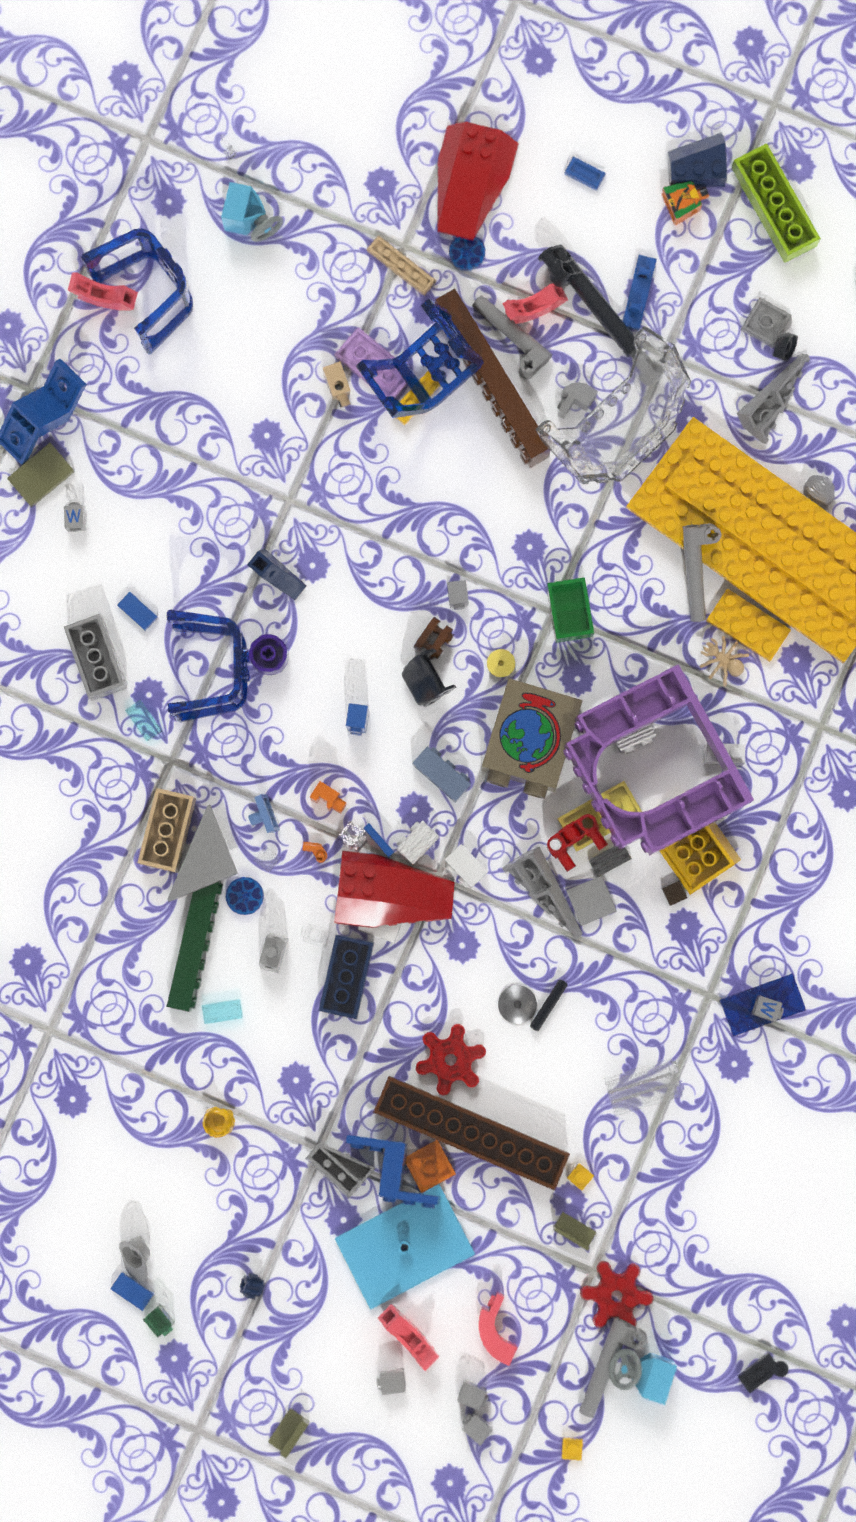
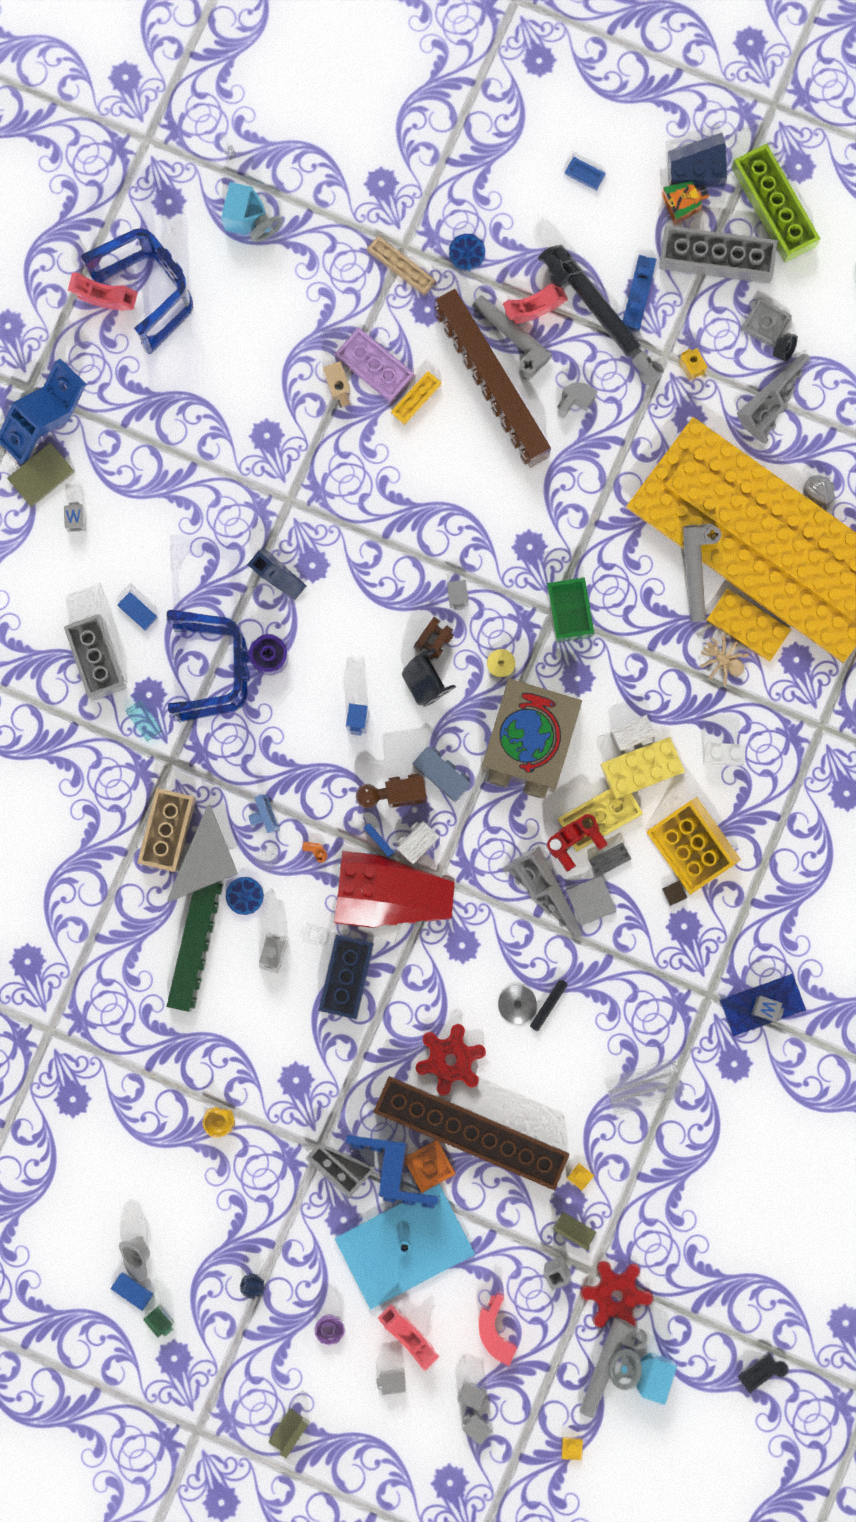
(222, 1011): clear light blue tile -> none
(329, 796): orange hips -> none
(329, 1329): none -> medium lavender hair
(353, 837): clear brick -> none
(397, 792): none -> reddish brown brick
(457, 343): clear blue windscreen -> none
(465, 866): white brick -> none
(471, 176): red wedge -> none
(557, 1273): none -> light grey brick
(629, 420): clear windscreen -> none
(642, 768): none -> light yellow plate
(679, 815): medium lavender door -> none
(692, 363): none -> yellow brick
(718, 254): none -> light grey brick

